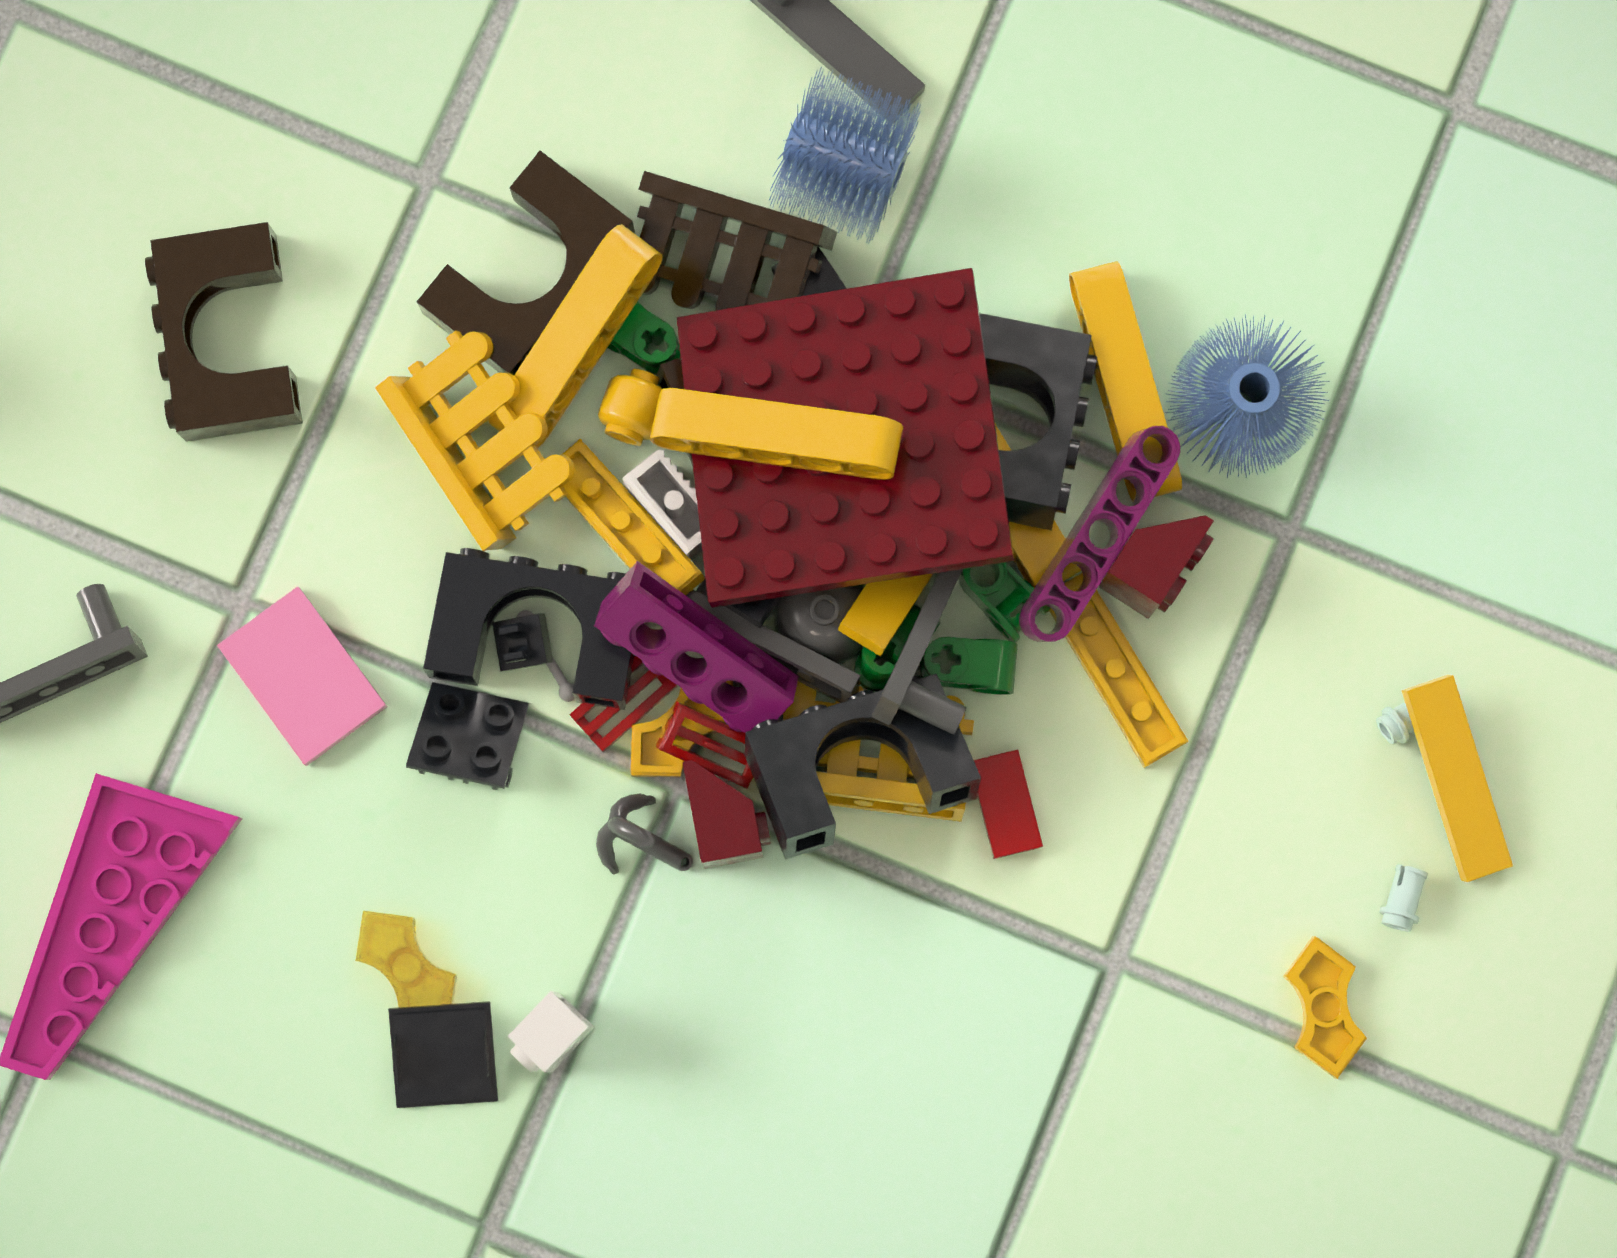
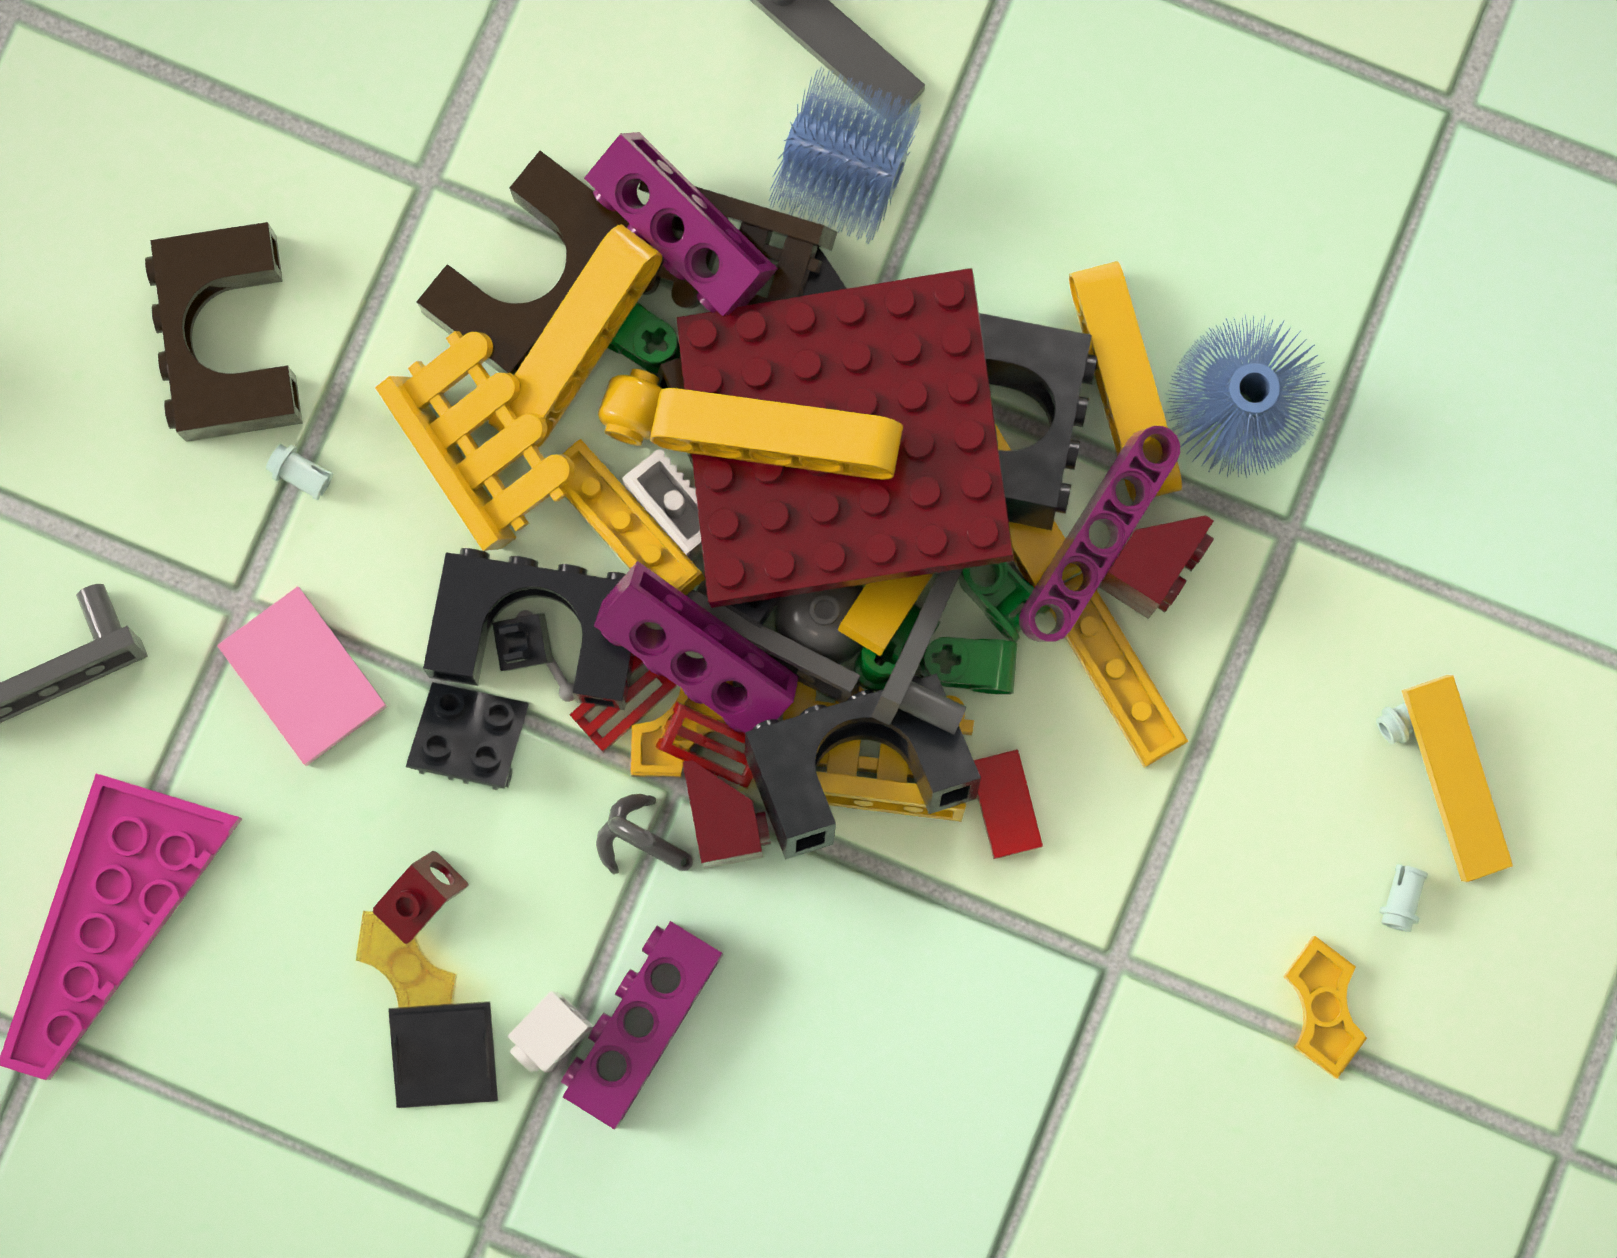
(298, 471): none -> light aqua pin
(418, 896): none -> dark red bracket
(612, 1099): none -> magenta brick
(741, 265): none -> magenta brick

